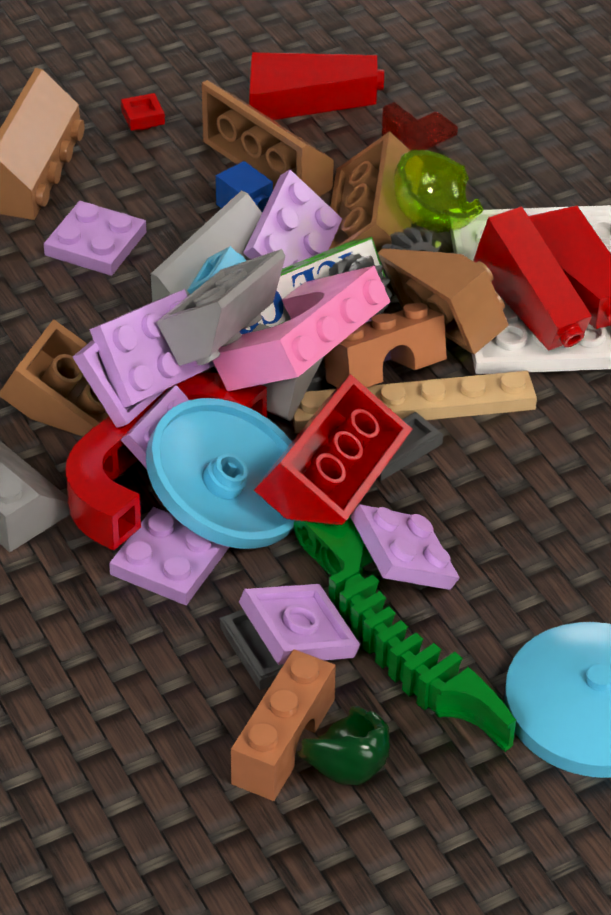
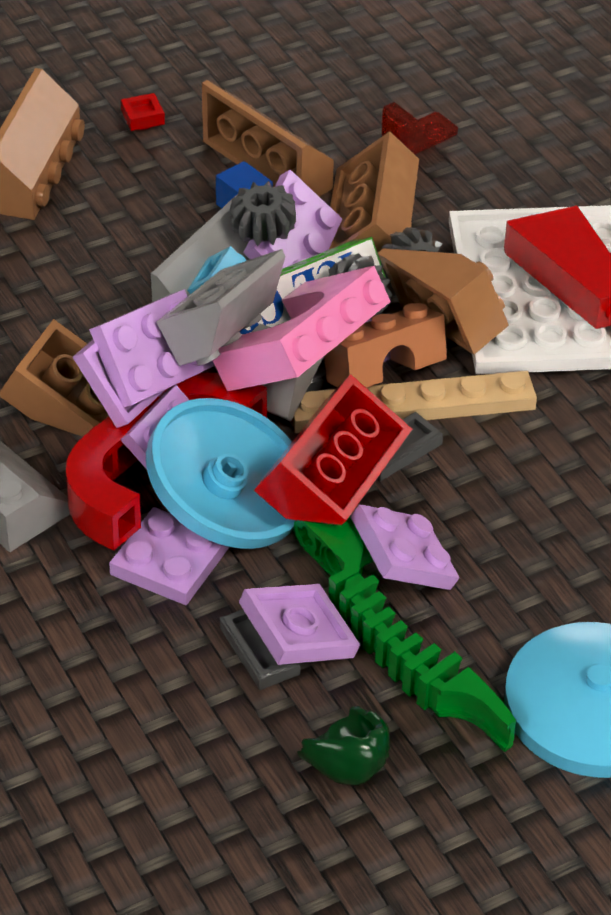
(95, 238): lavender plate -> none
(263, 213): none -> dark grey gear
(268, 743): nougat arch -> none
(312, 83): red slope -> none
(433, 193): clear neon green cylinder -> none
(532, 280): red slope -> none

